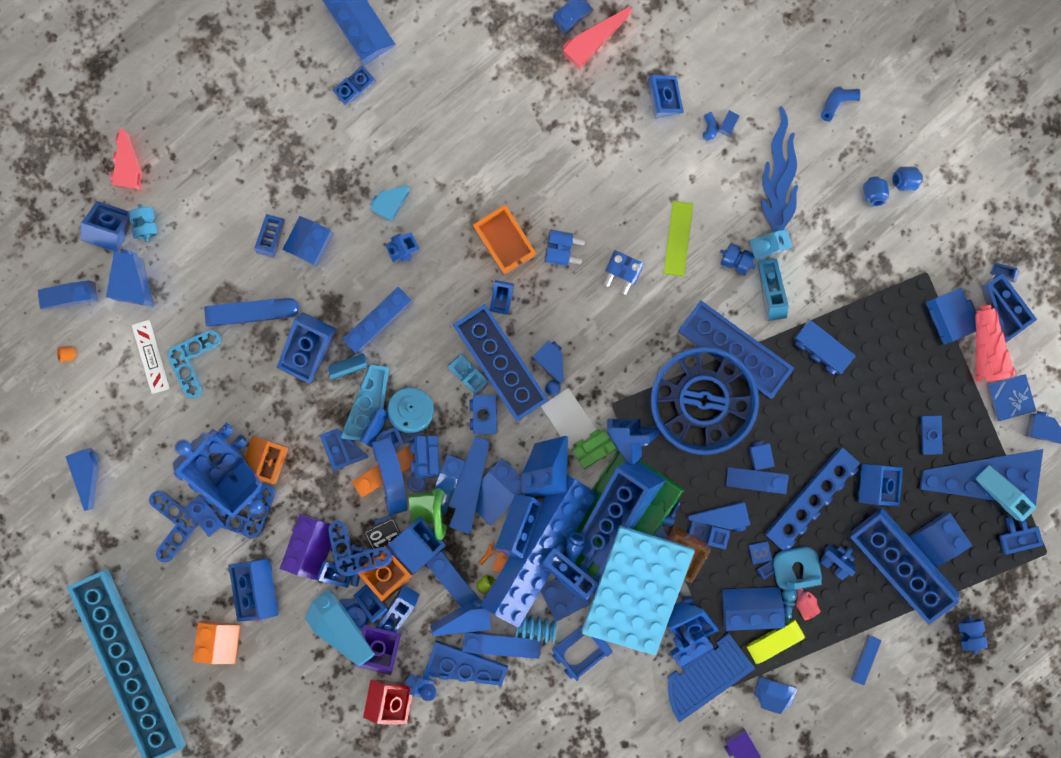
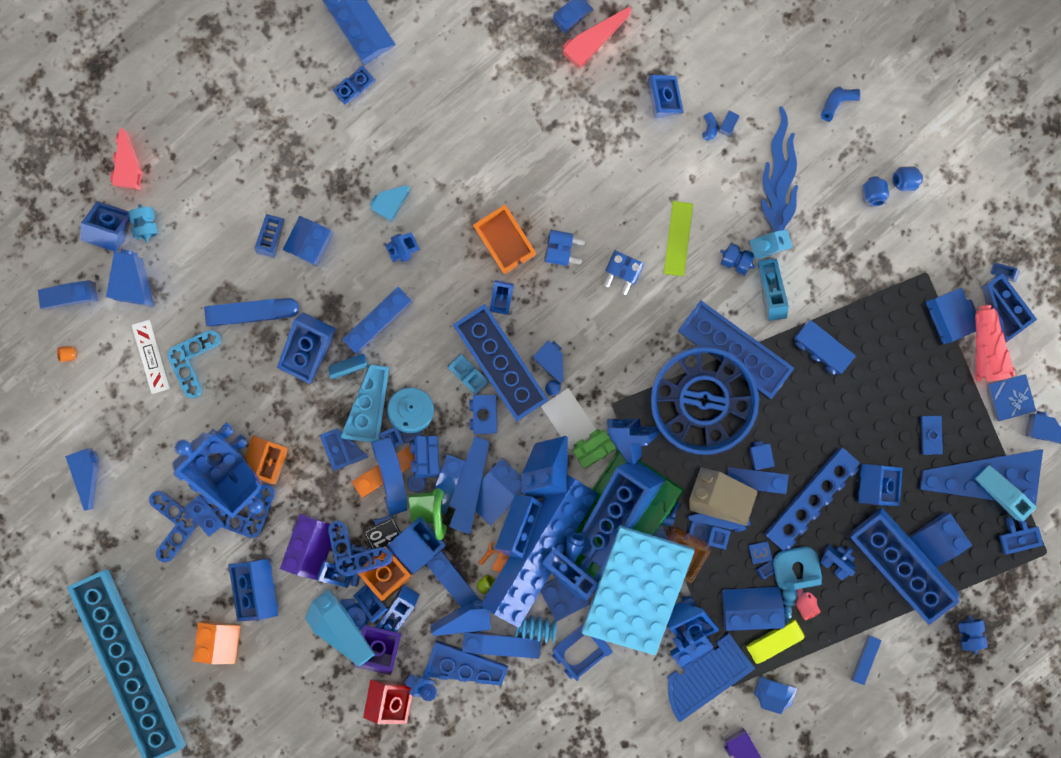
(374, 426): blue slope -> none
(722, 497): none -> dark tan slope

